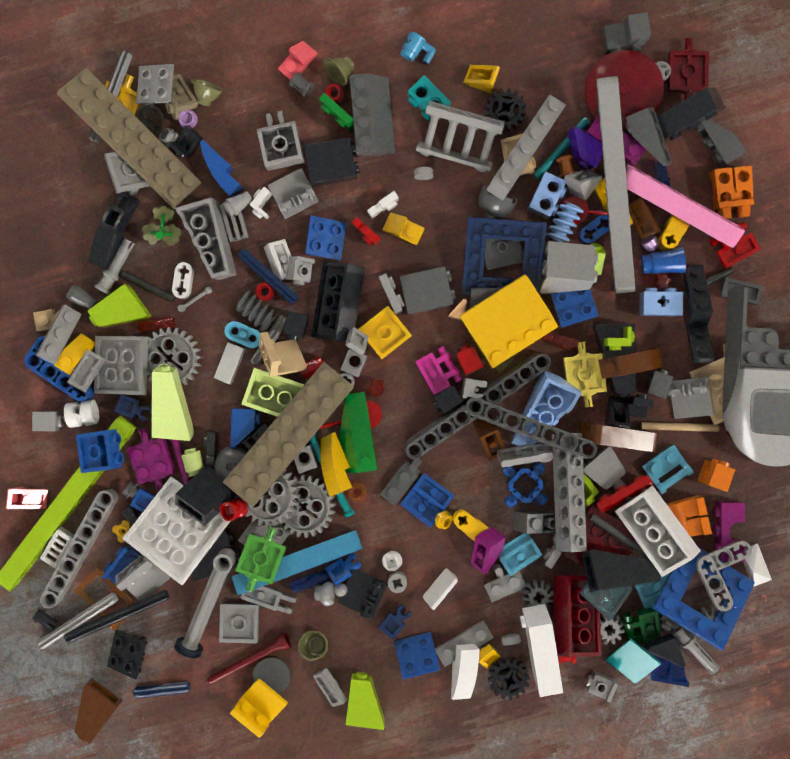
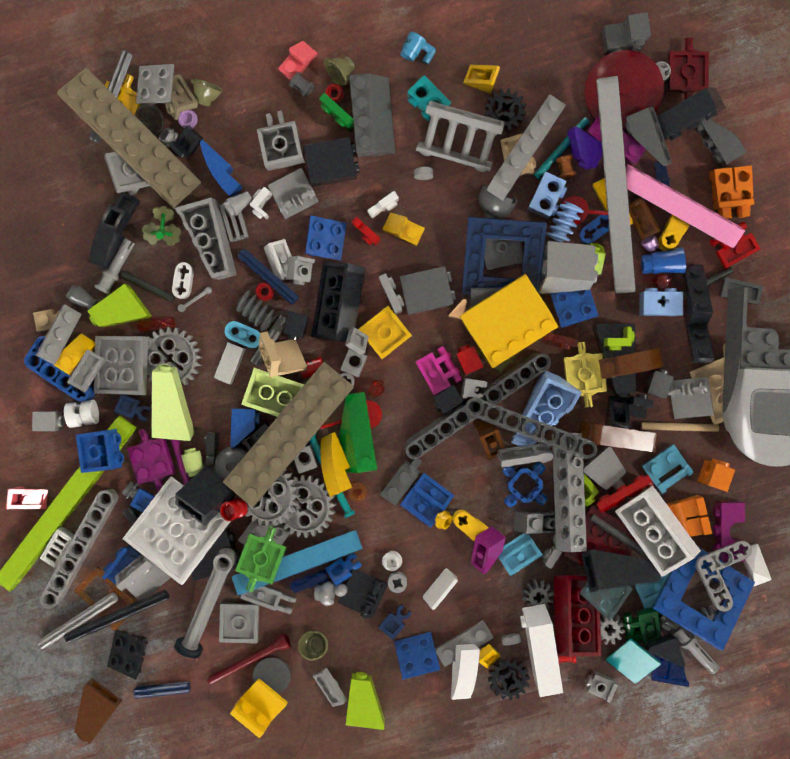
(45, 620): black pin -> none
(118, 530): yellow plate -> none
(504, 584): light grey plate -> none
(582, 183): light grey slope -> none

